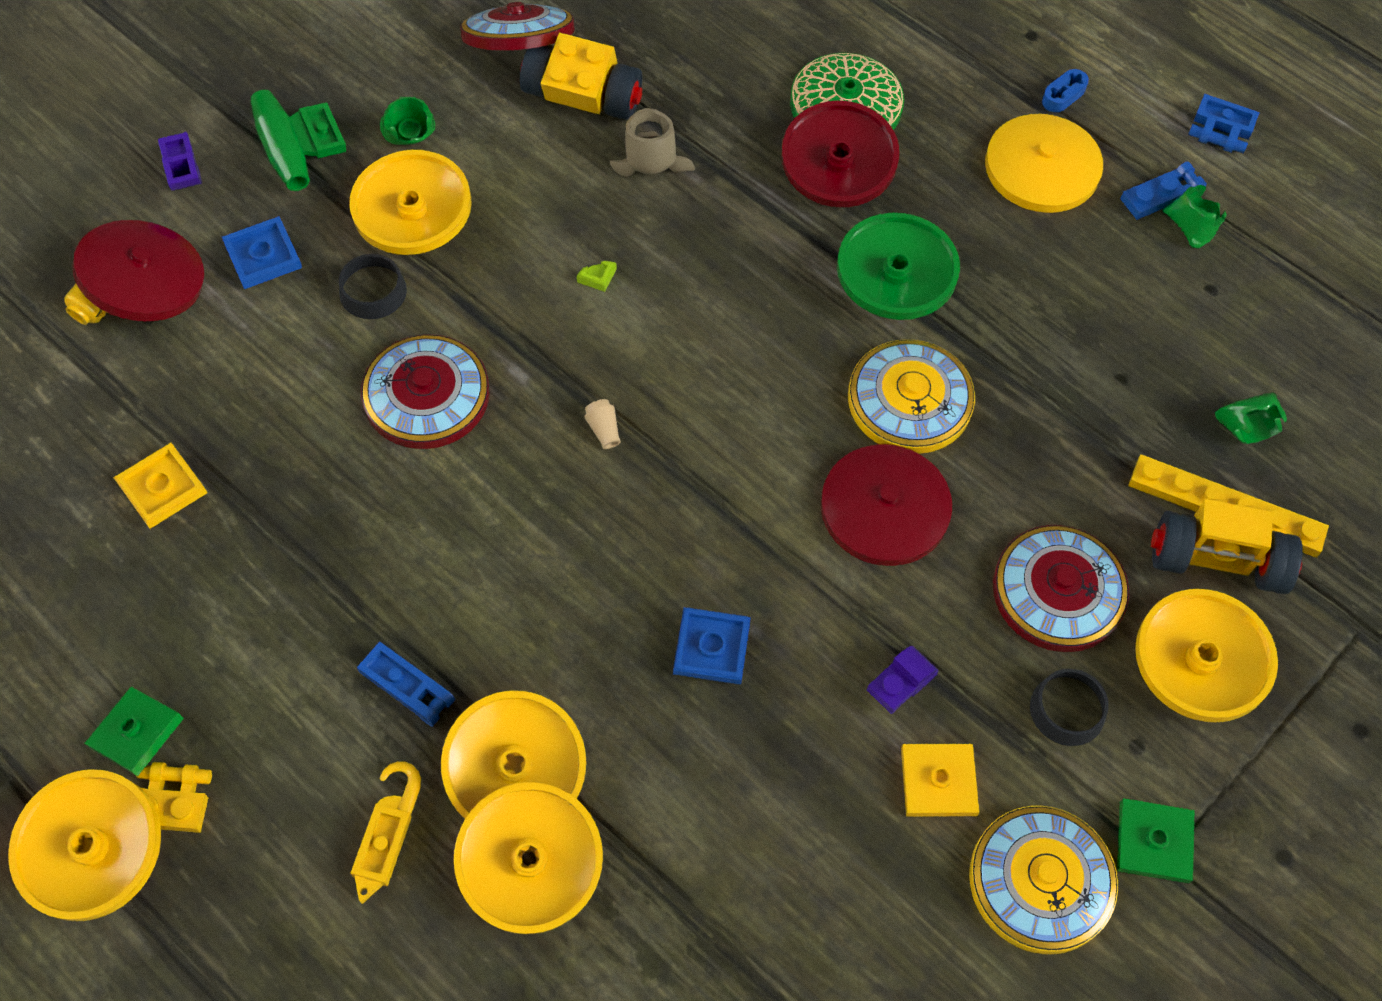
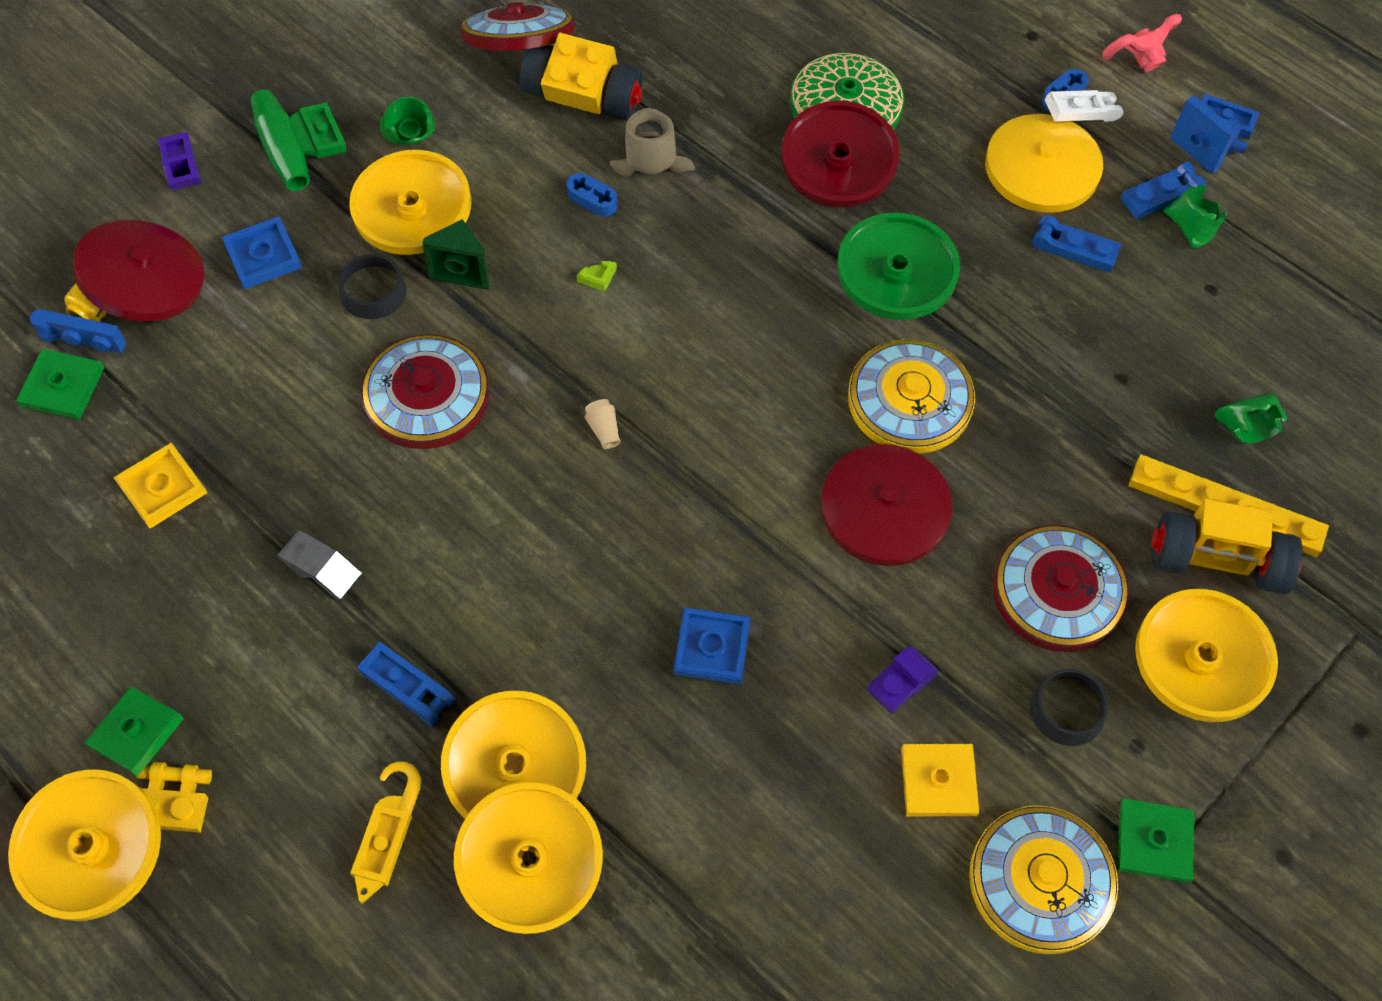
(60, 384): none -> green plate
(77, 331): none -> blue plate
(321, 563): none -> flat silver slope
(456, 257): none -> dark green slope
(590, 196): none -> blue beam
(1076, 244): none -> blue plate
(1083, 105): none -> white hinge
(1145, 45): none -> coral piece
(1203, 134): none -> blue plate

